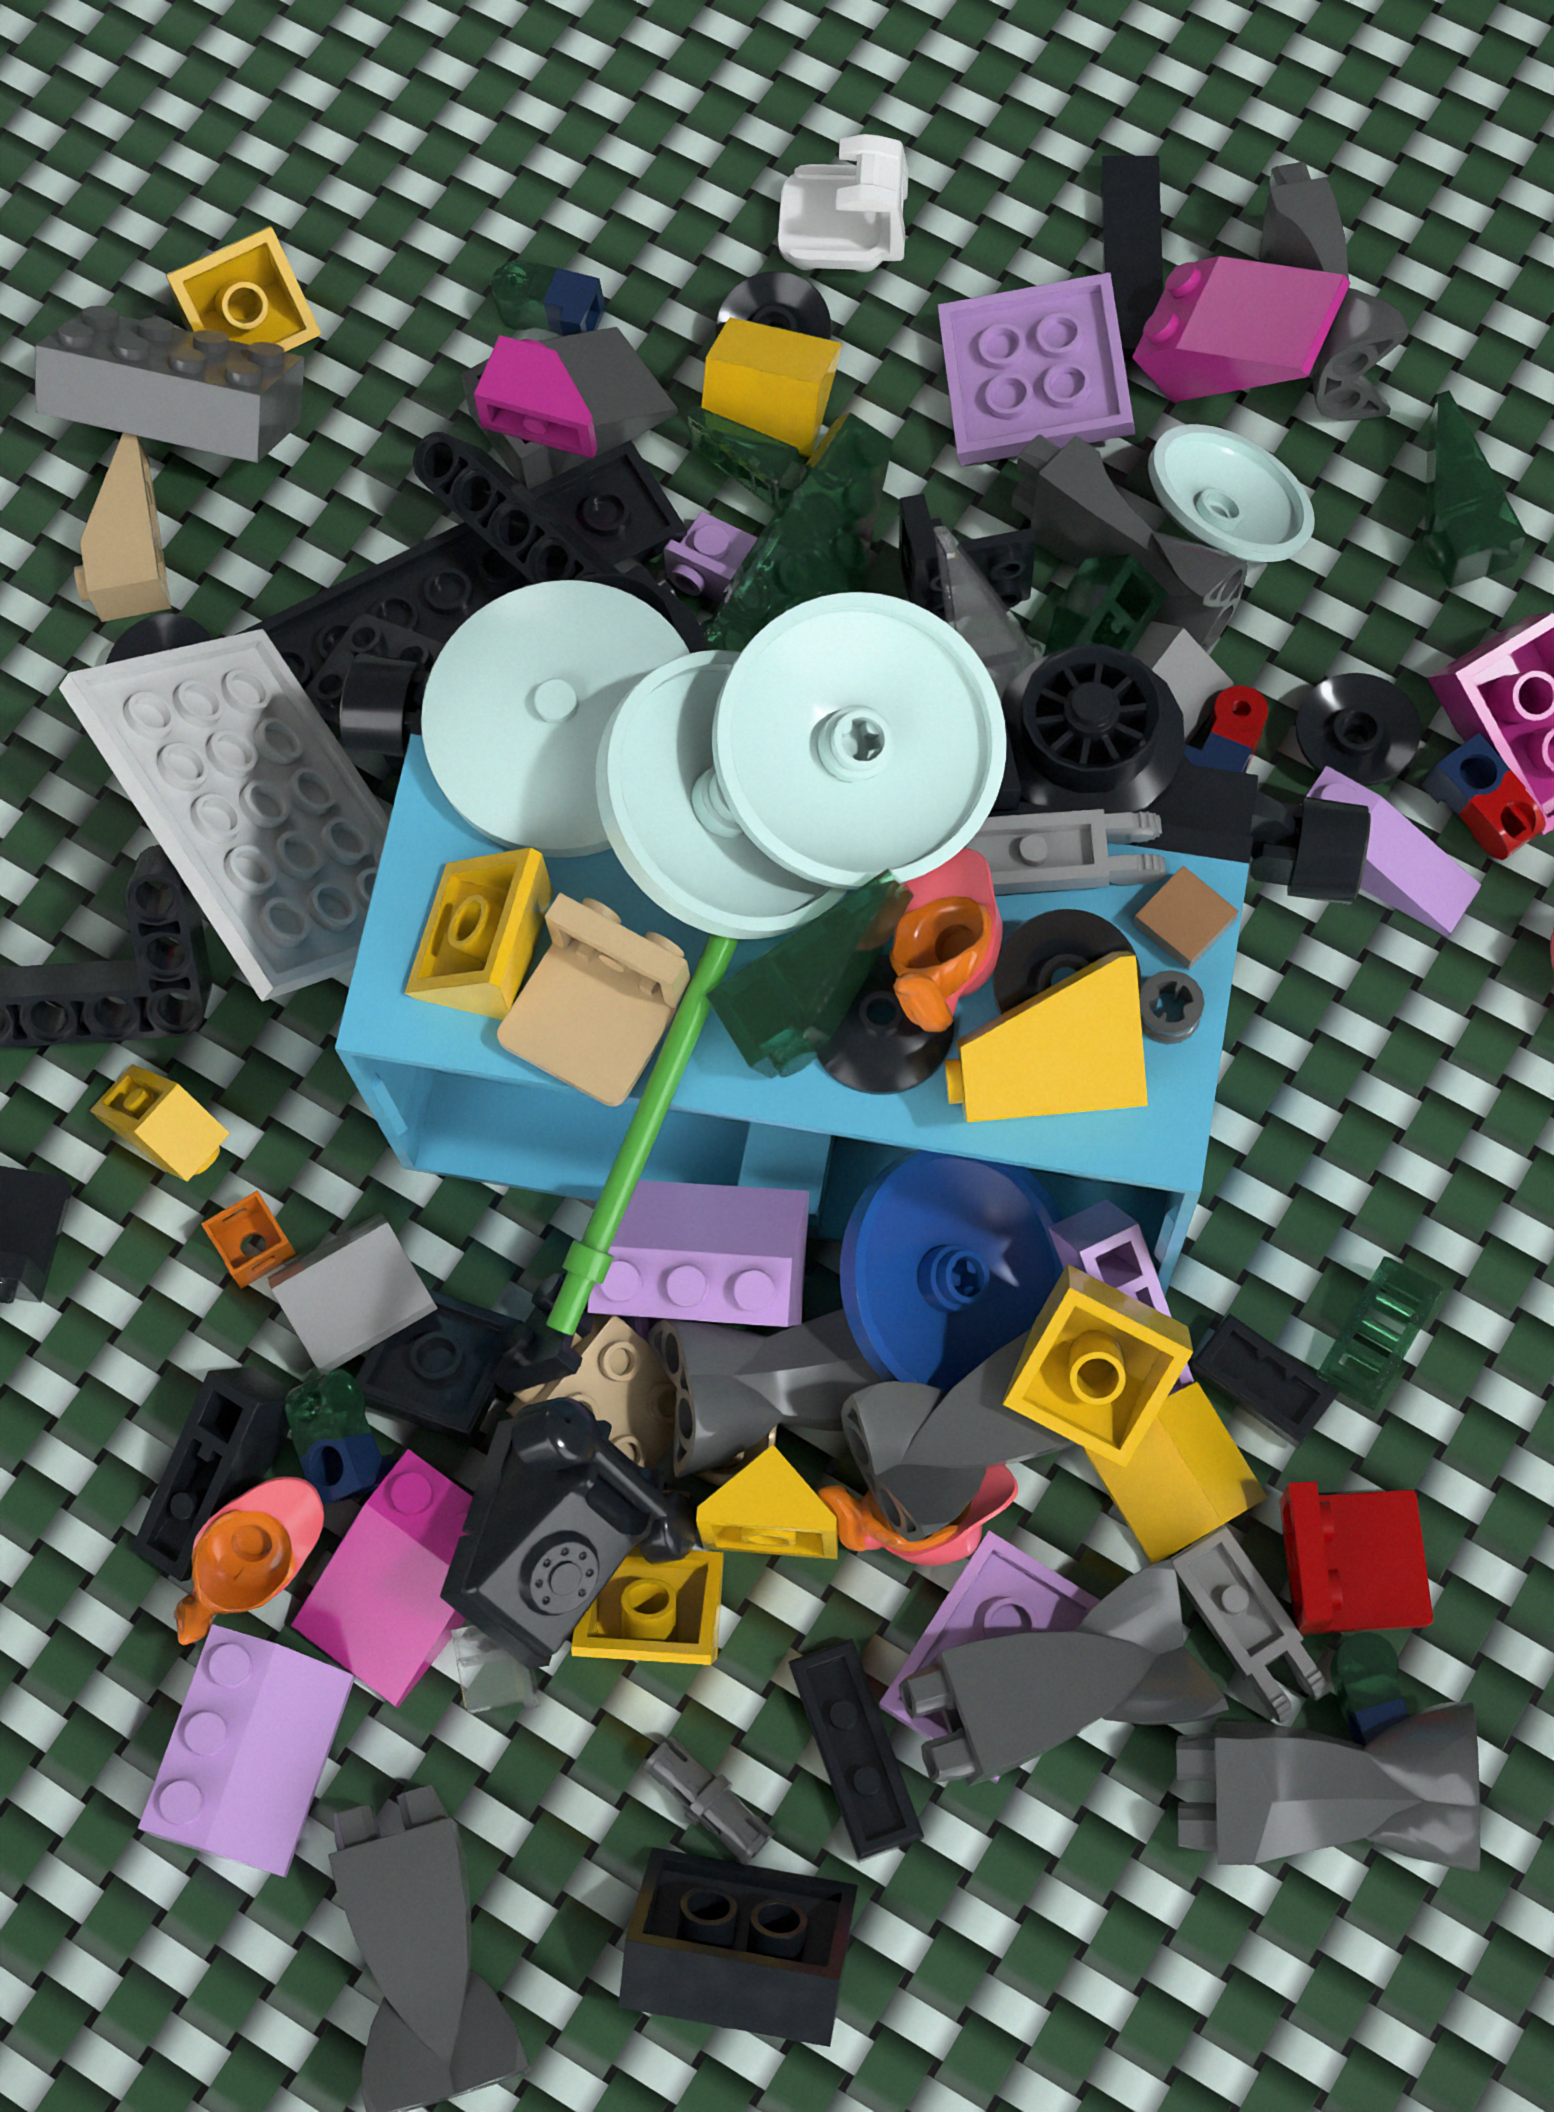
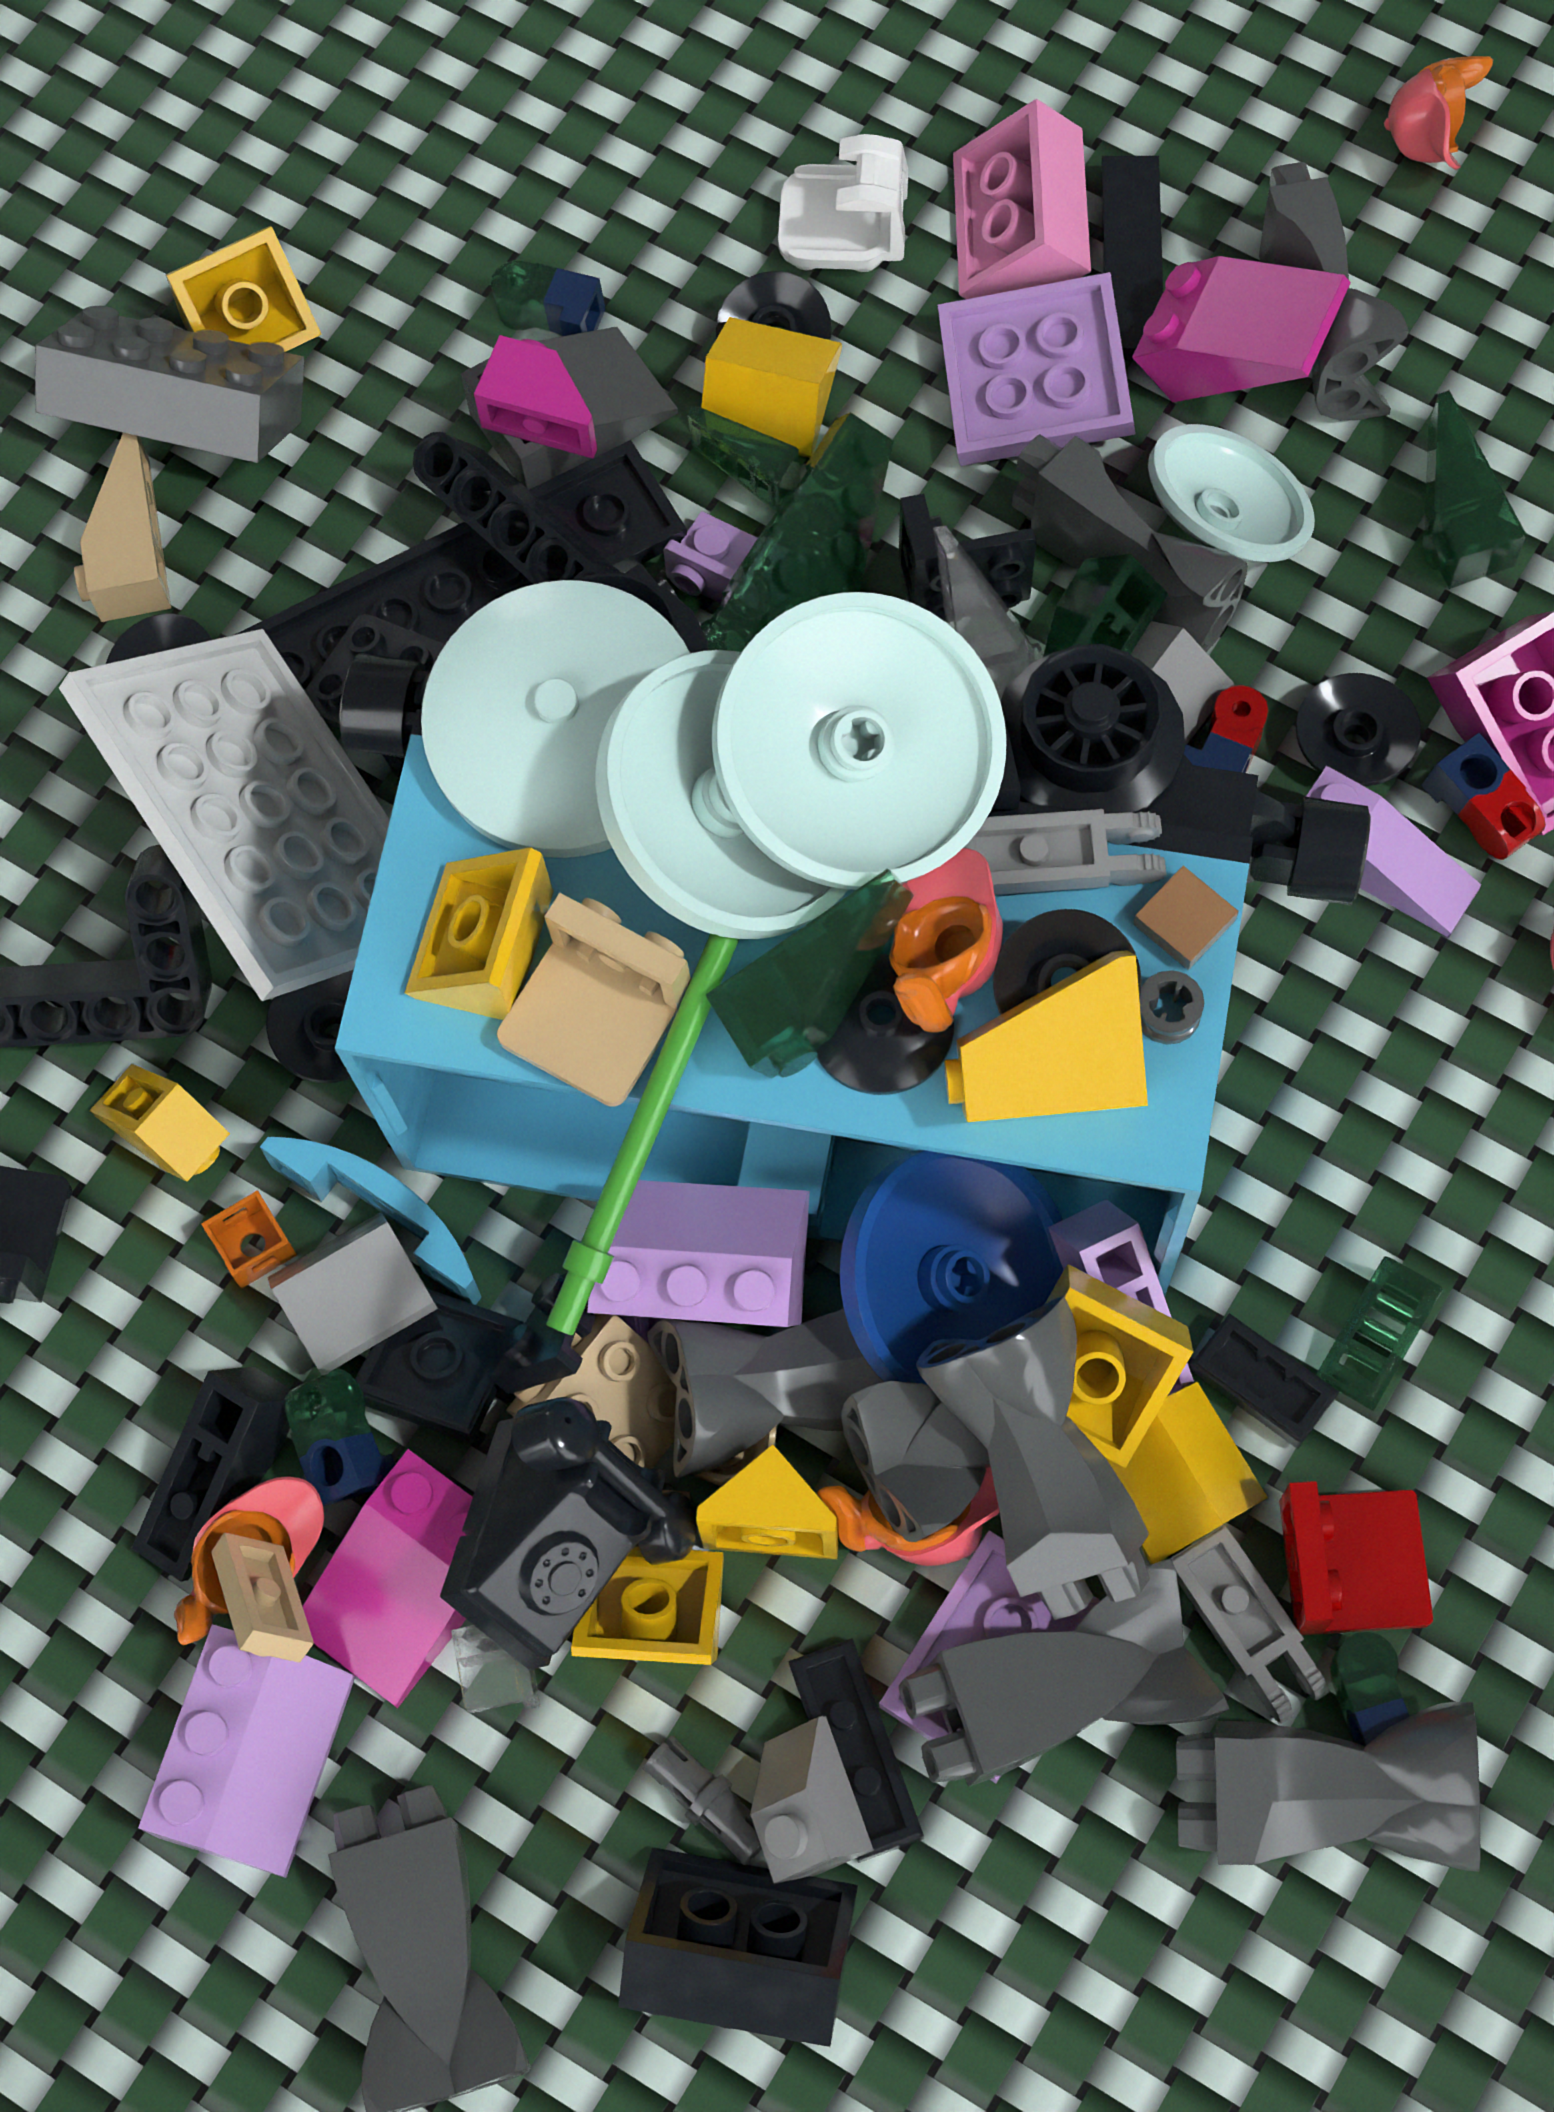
(262, 1598): none -> tan plate
(297, 1028): none -> black dish
(319, 1168): none -> medium azure slope
(806, 1805): none -> light grey slope
(1021, 204): none -> bright pink slope
(1053, 1488): none -> dark grey hips
(1432, 108): none -> coral hair

